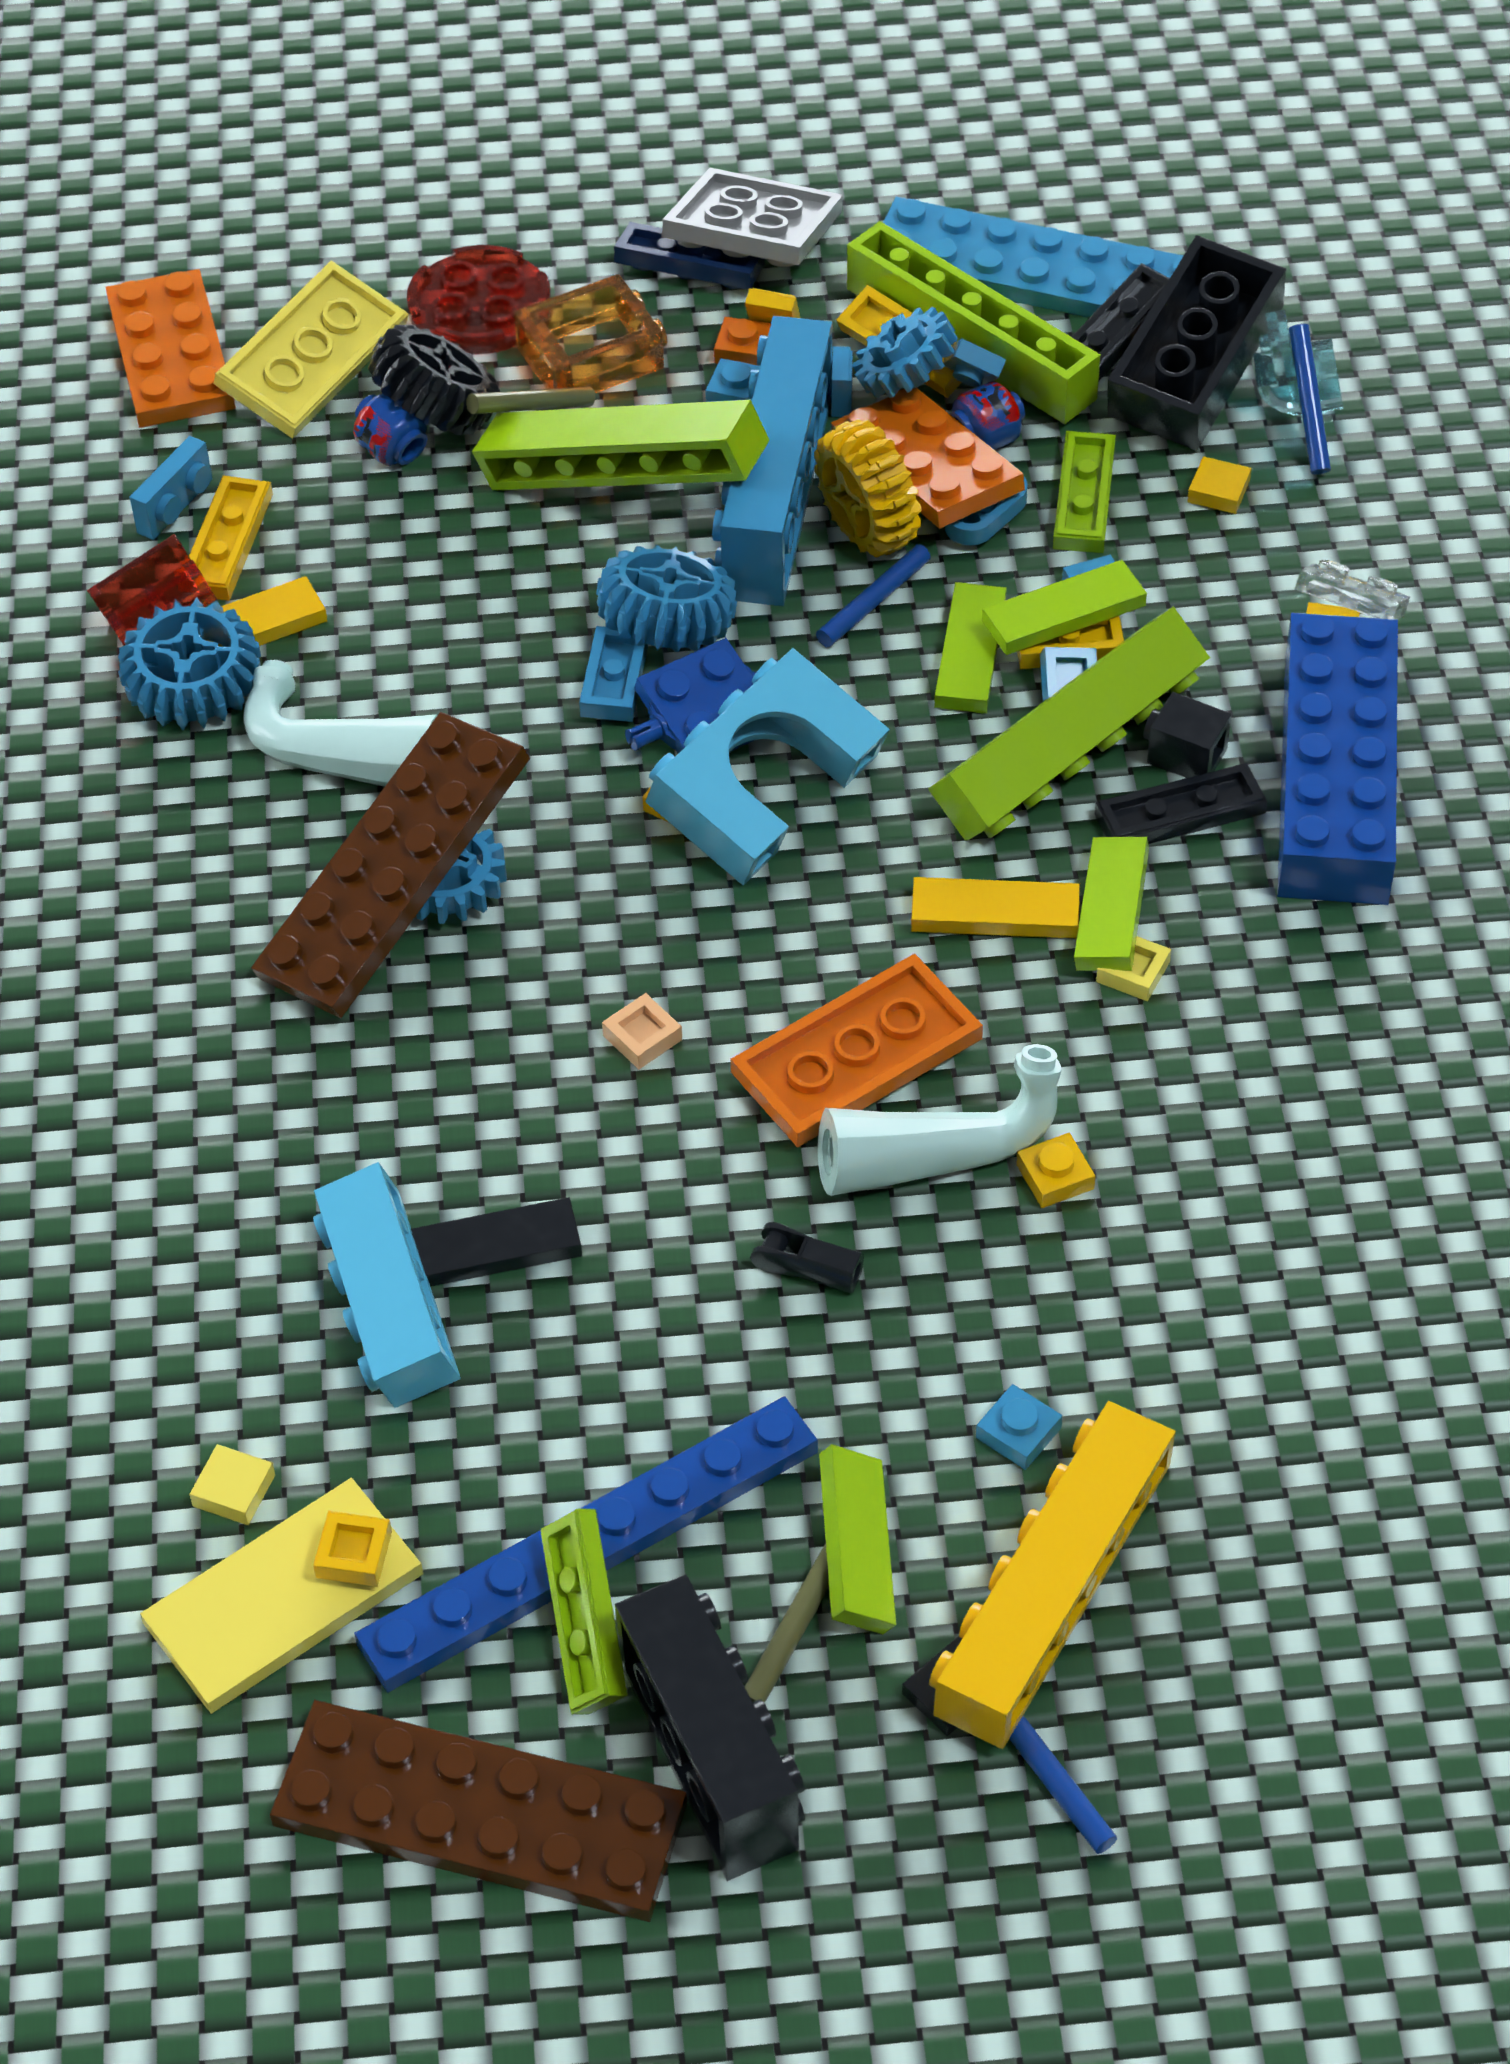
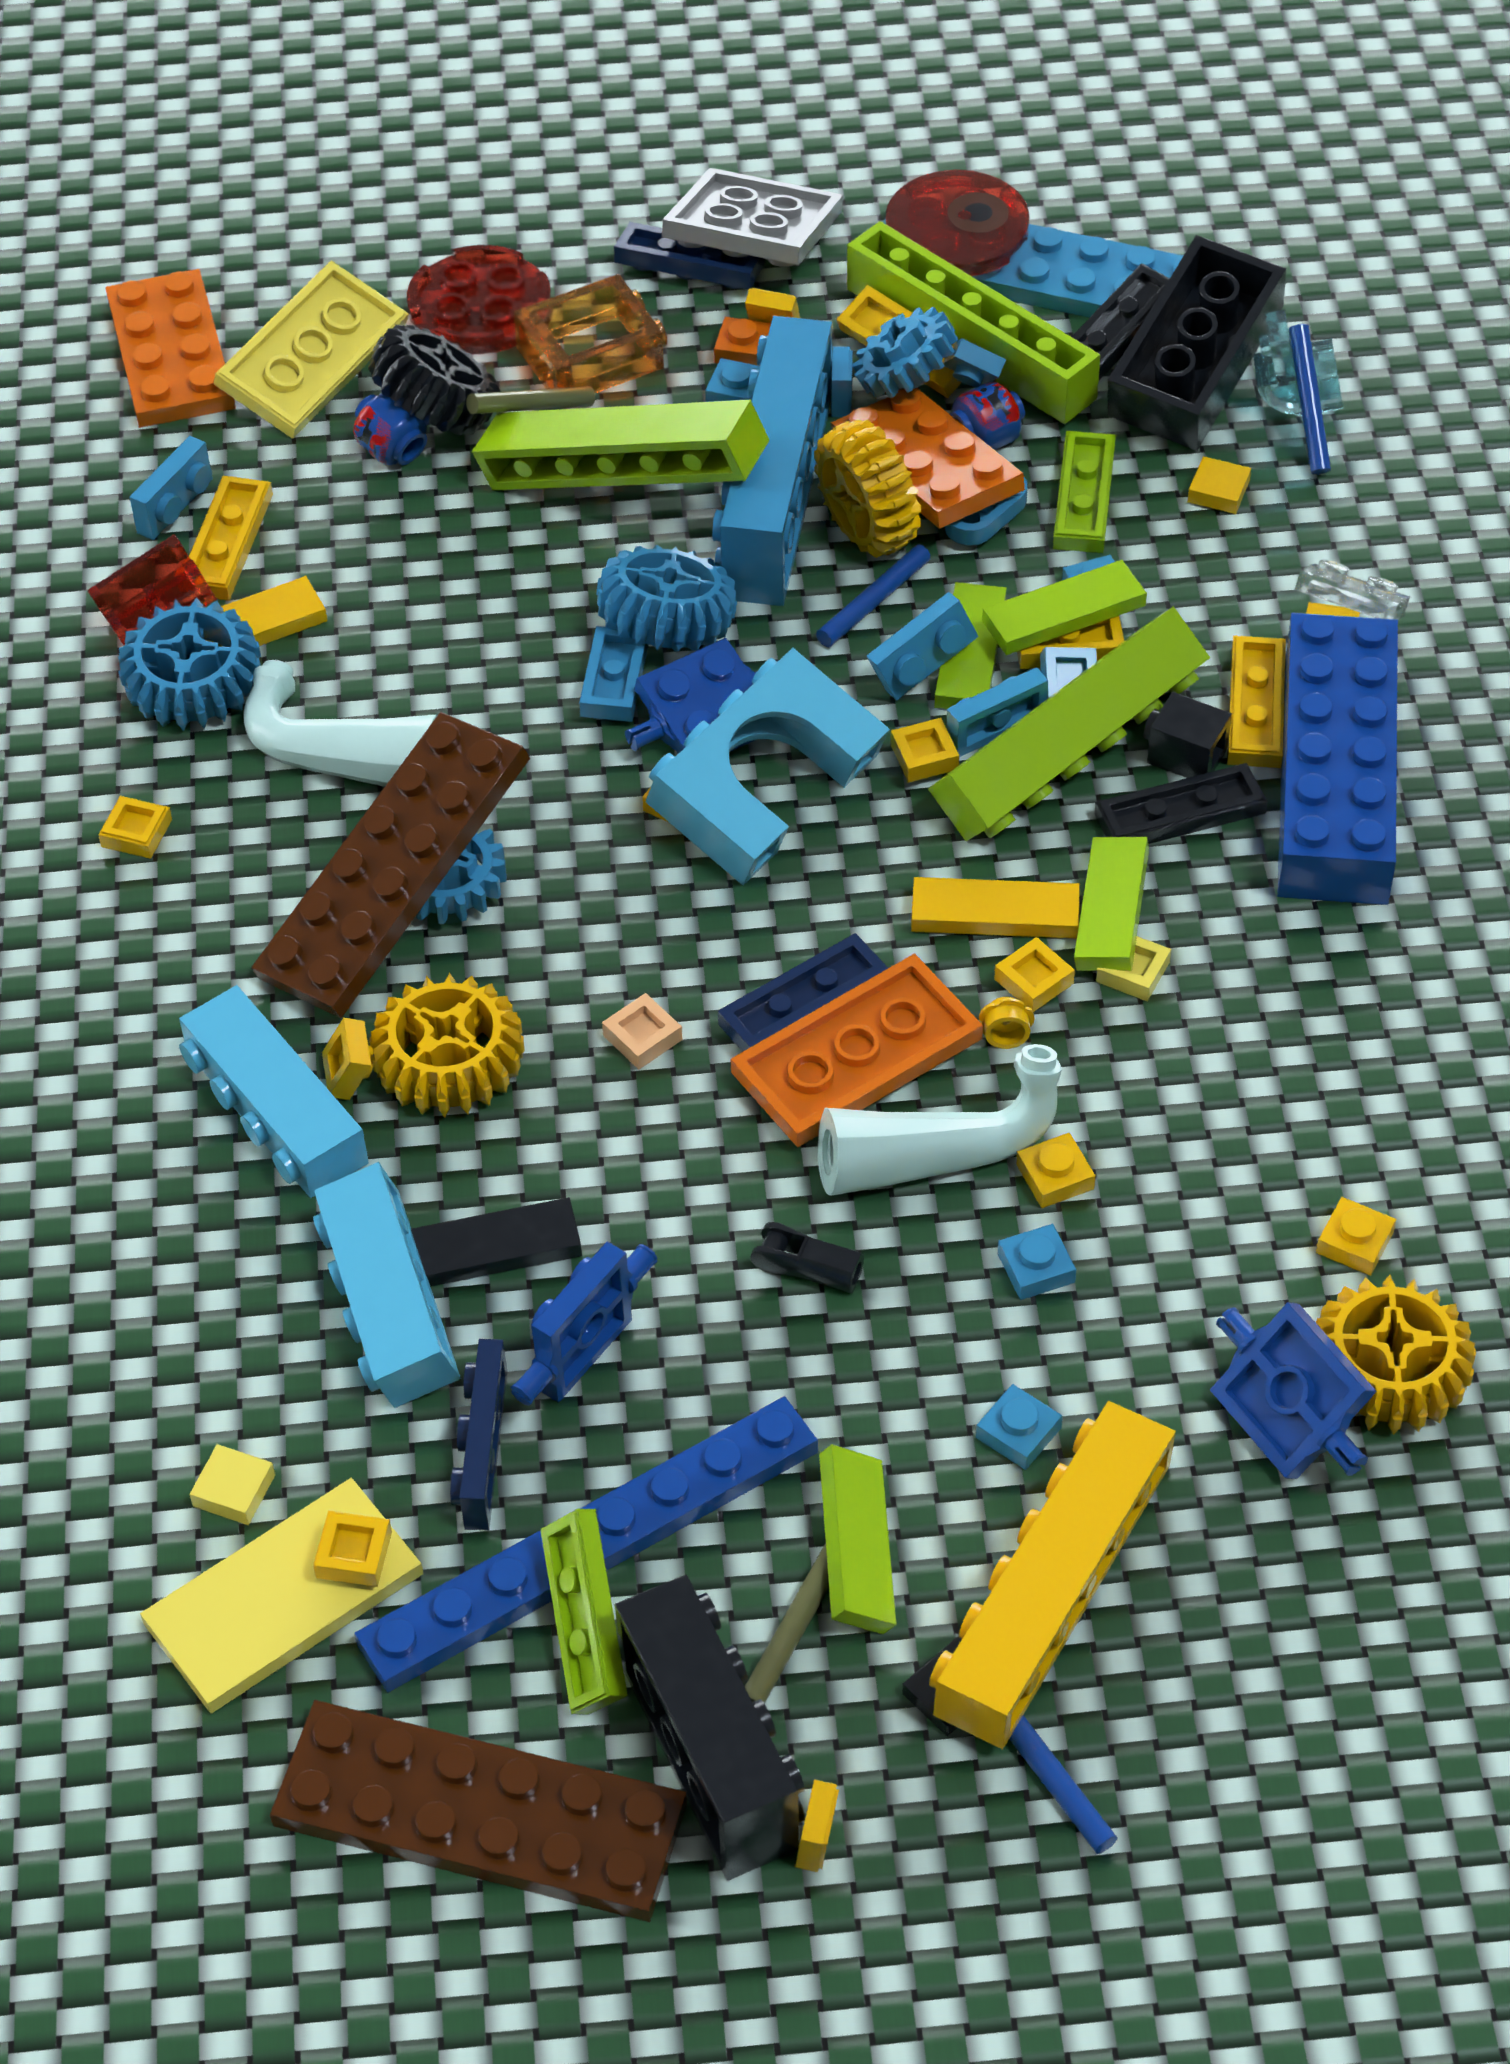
(135, 827): none -> yellow tile
(272, 1091): none -> medium azure brick
(347, 1058): none -> yellow plate
(449, 1062): none -> yellow gear
(480, 1434): none -> dark blue plate
(582, 1321): none -> blue plate
(799, 991): none -> dark blue plate
(817, 1826): none -> yellow tile
(922, 646): none -> dark azure plate
(924, 749): none -> yellow plate
(962, 218): none -> clear red tile
(987, 715): none -> dark azure plate
(1006, 1022): none -> yellow plate
(1034, 974): none -> yellow plate
(1036, 1261): none -> dark azure plate
(1257, 701): none -> yellow tile
(1292, 1390): none -> blue plate
(1356, 1236): none -> yellow plate
(1421, 1342): none -> yellow gear

